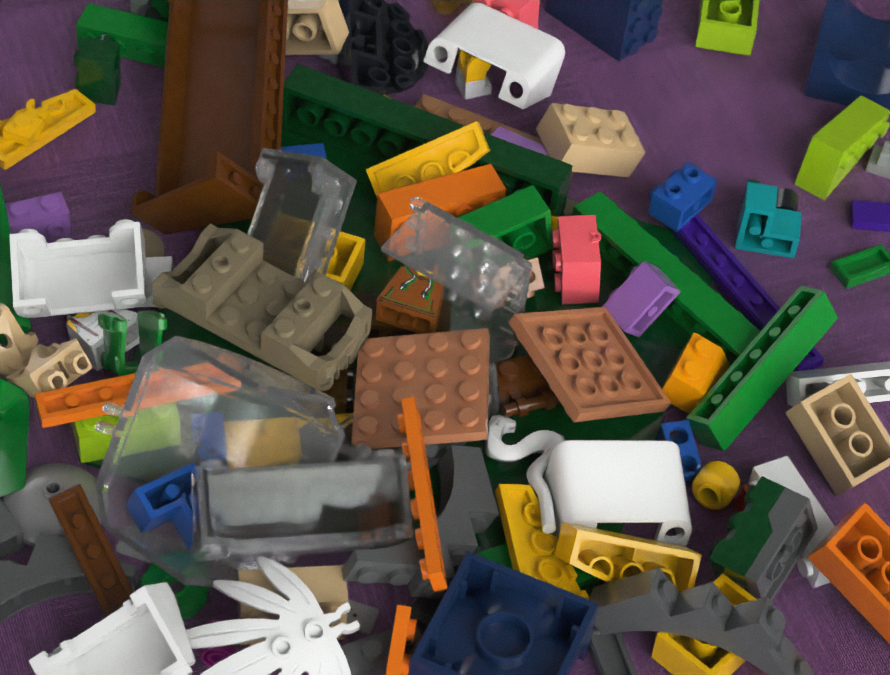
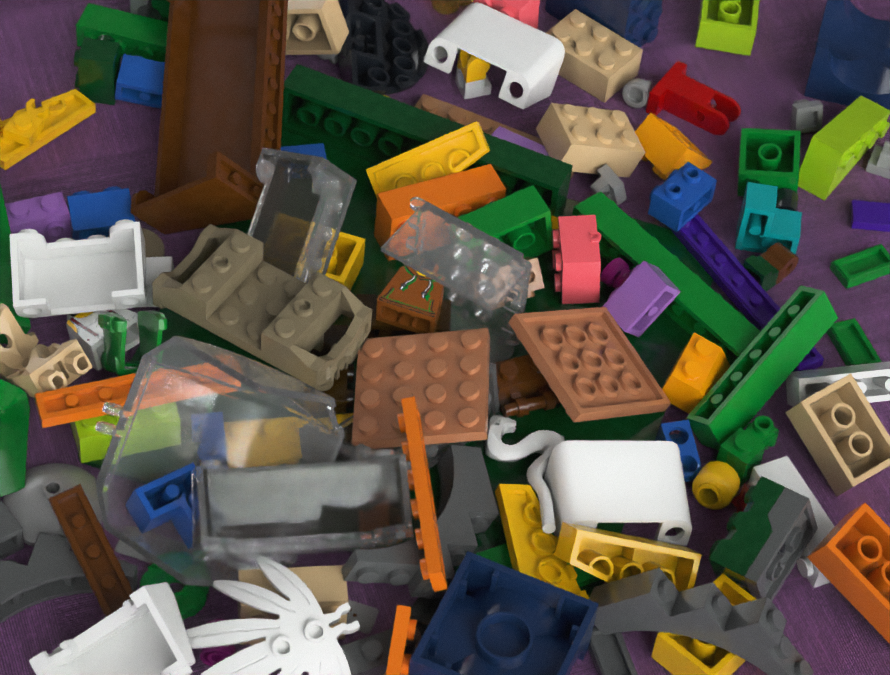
(98, 211): none -> blue brick
(140, 81): none -> blue brick
(595, 56): none -> tan brick
(609, 185): none -> light grey tile
(615, 273): none -> magenta wheel
(636, 92): none -> light grey tile
(668, 147): none -> light orange slope
(692, 100): none -> red piece
(746, 447): none -> green brick
(769, 158): none -> green brick
(772, 265): none -> leg
(806, 116): none -> light grey tile
(852, 343): none -> green tile

